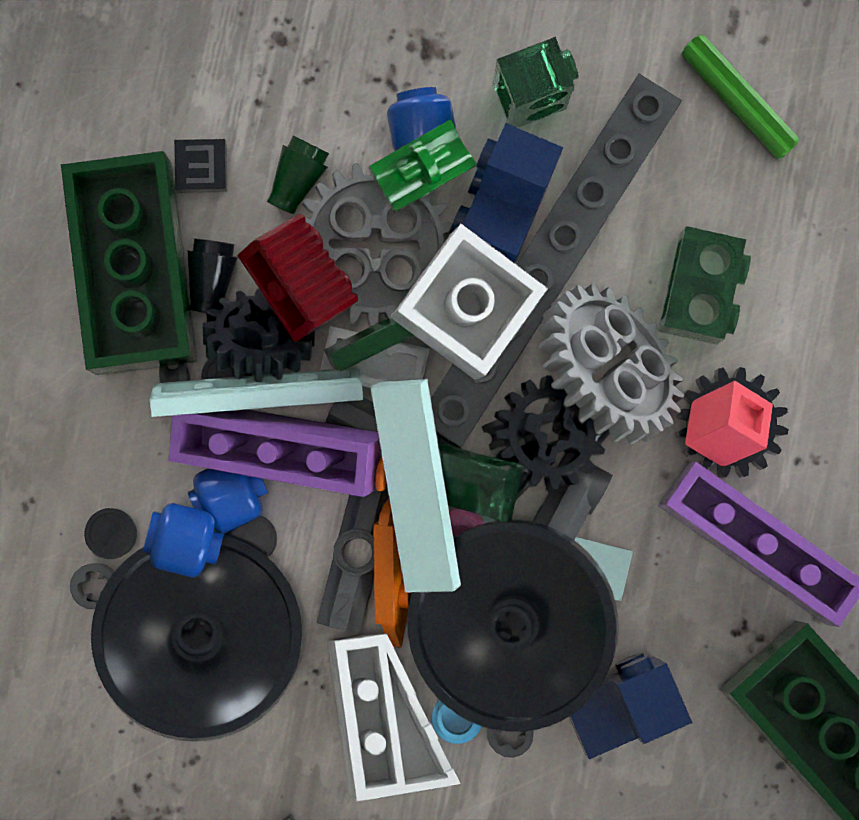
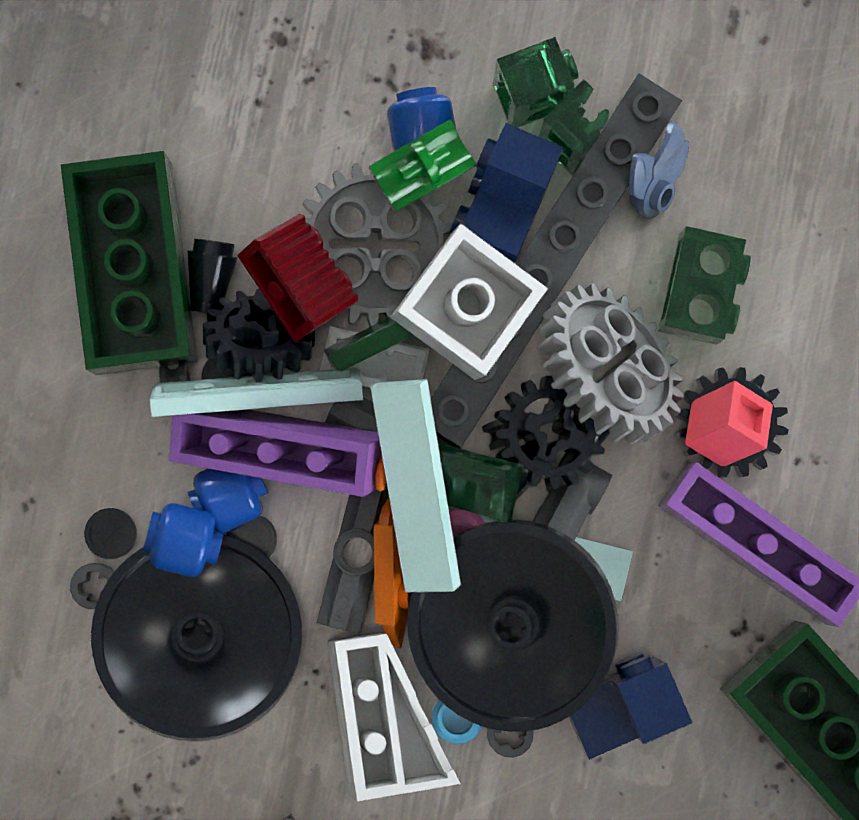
(200, 165): black tile -> none
(296, 174): dark green cone -> none
(568, 128): none -> clear green hinge
(654, 176): none -> sand blue plate
(740, 96): bright green axle -> none

